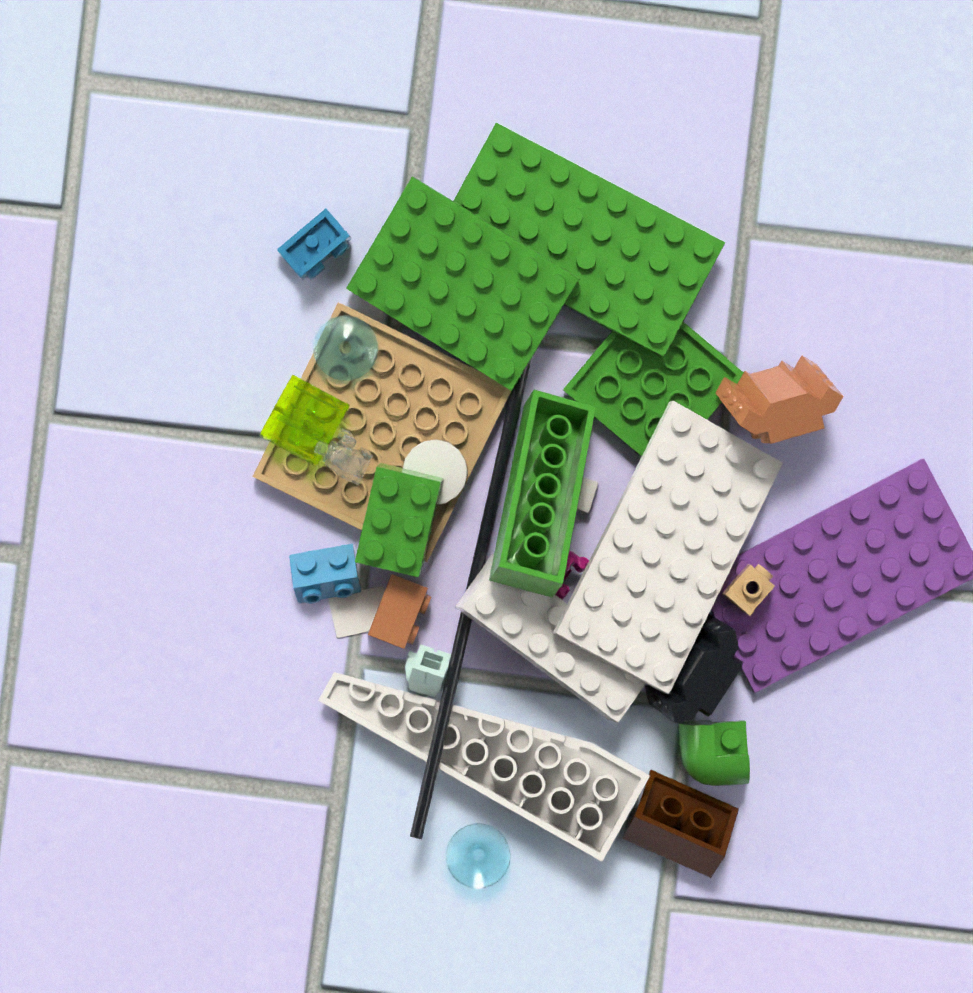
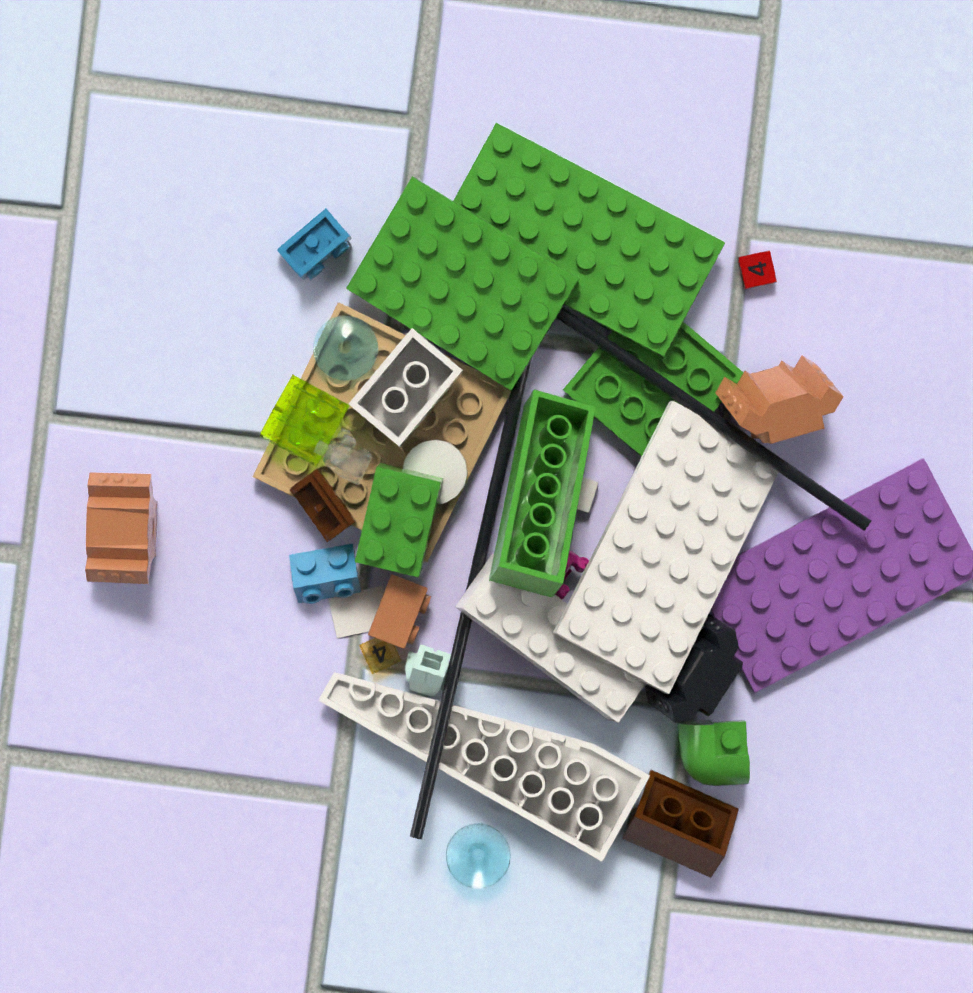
(120, 528): none -> nougat slope
(322, 505): none -> reddish brown hinge
(379, 654): none -> clear yellow tile
(406, 387): none -> white brick
(714, 419): none -> black piece
(737, 591): tan brick -> none
(757, 269): none -> red tile

